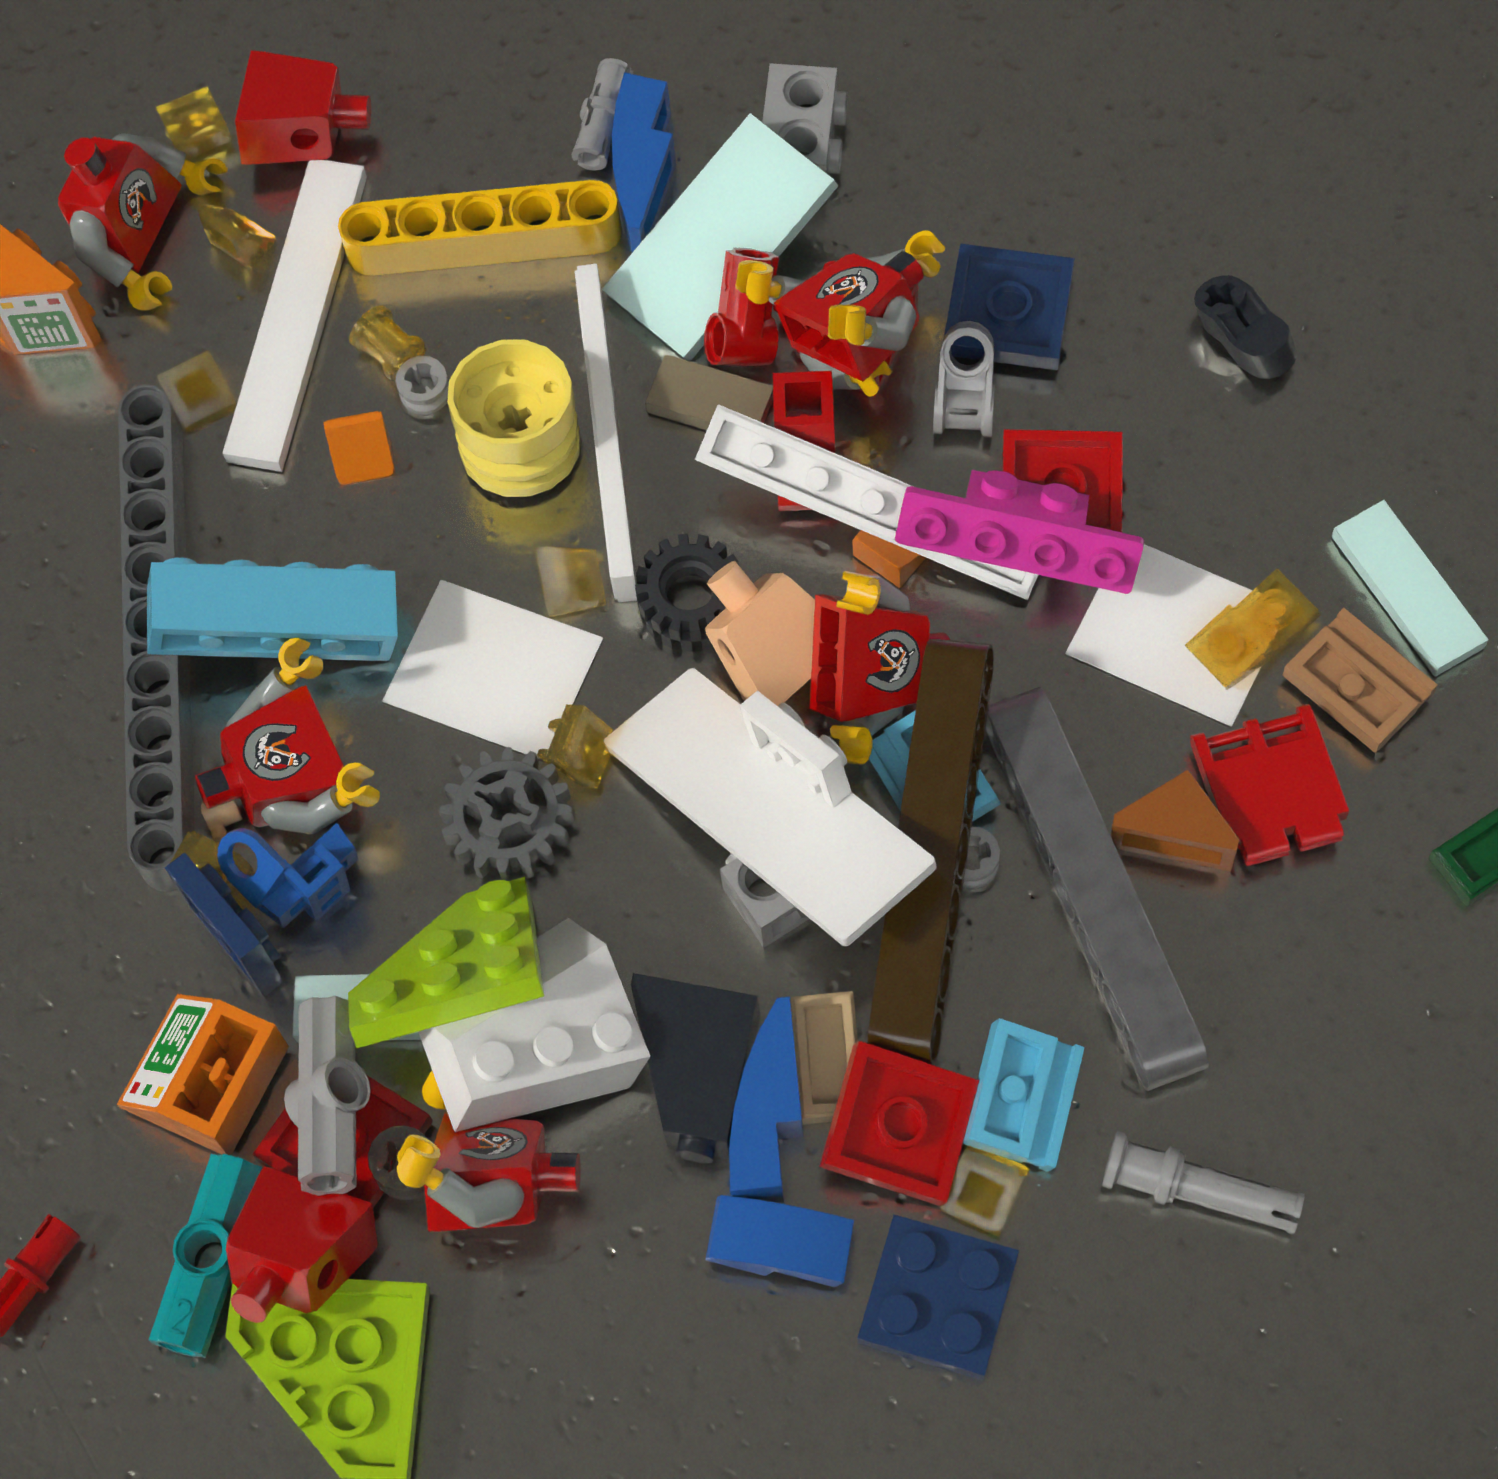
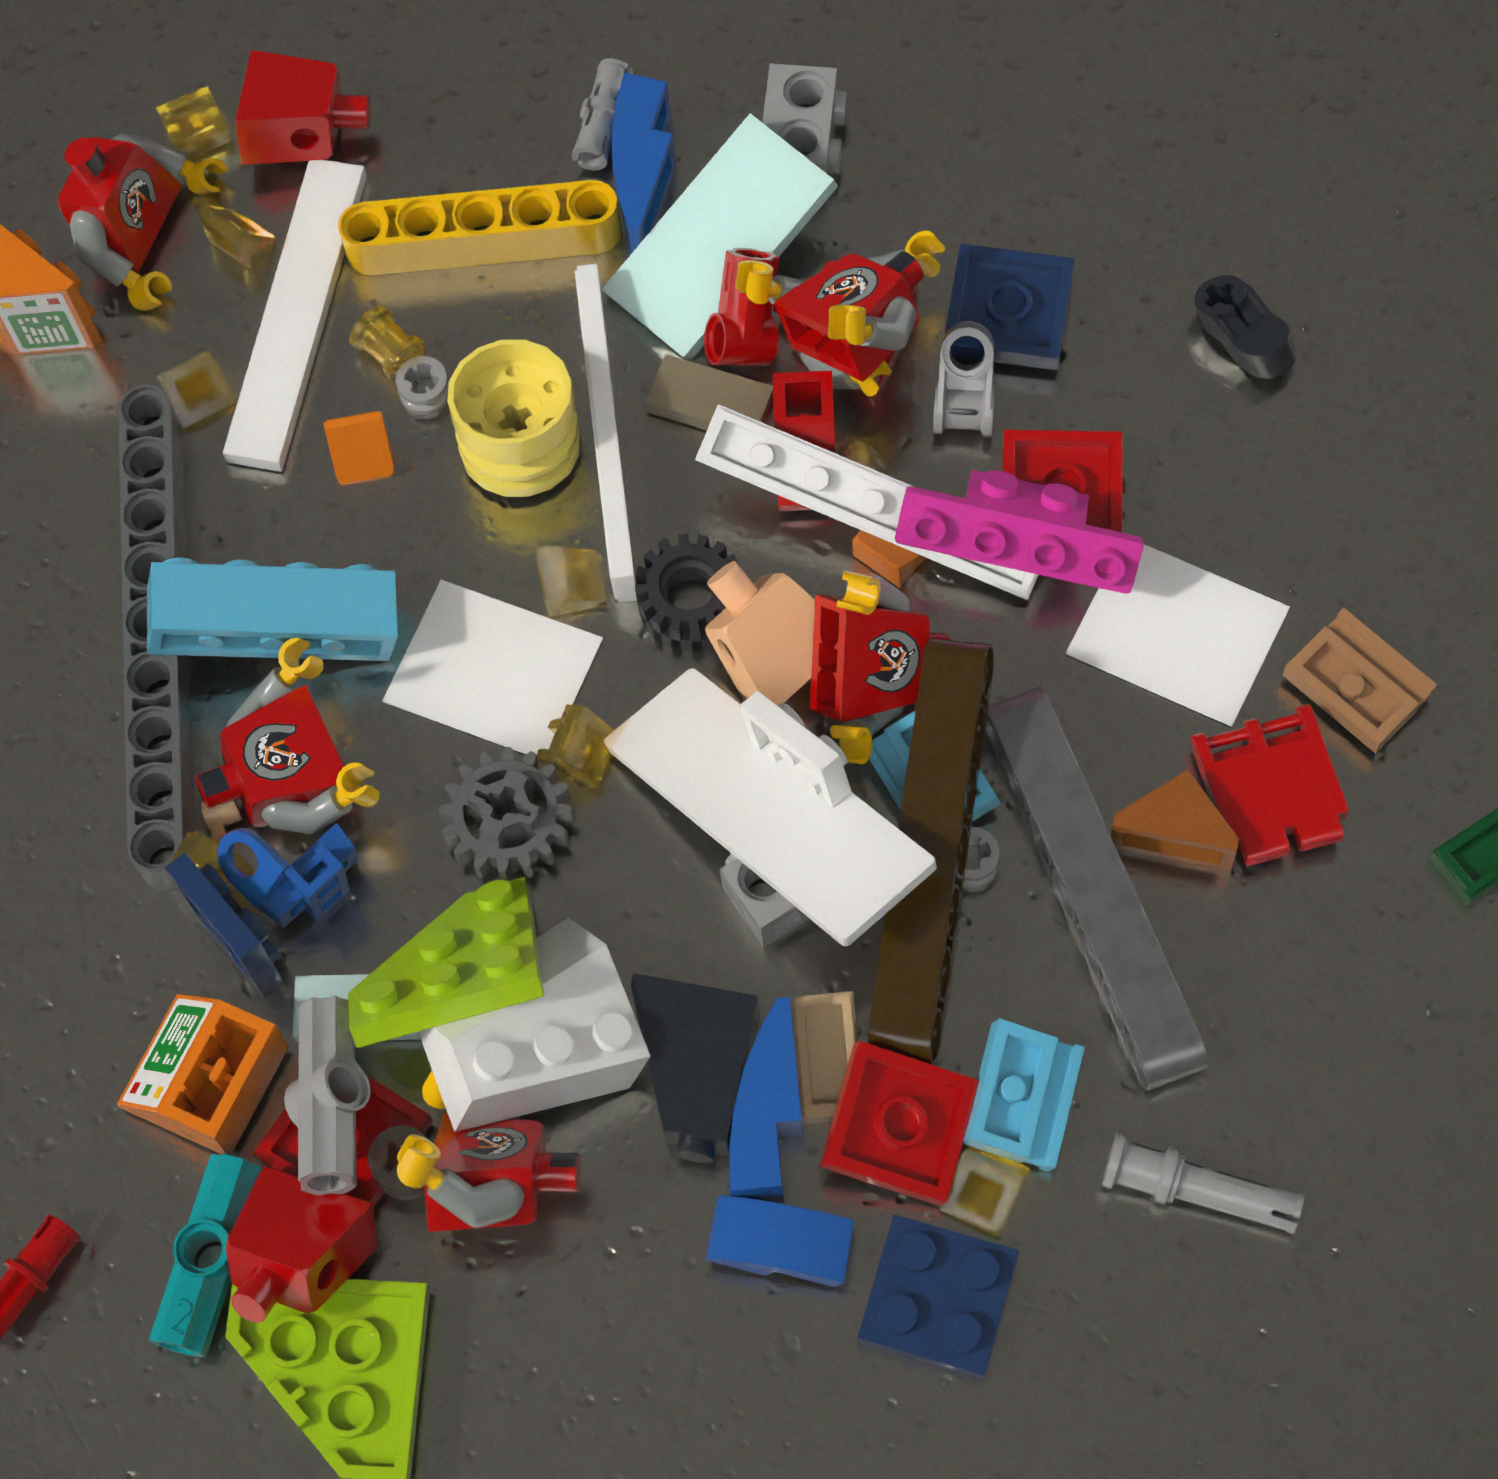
(1253, 630): clear yellow slope -> none
(1409, 588): light aqua tile -> none

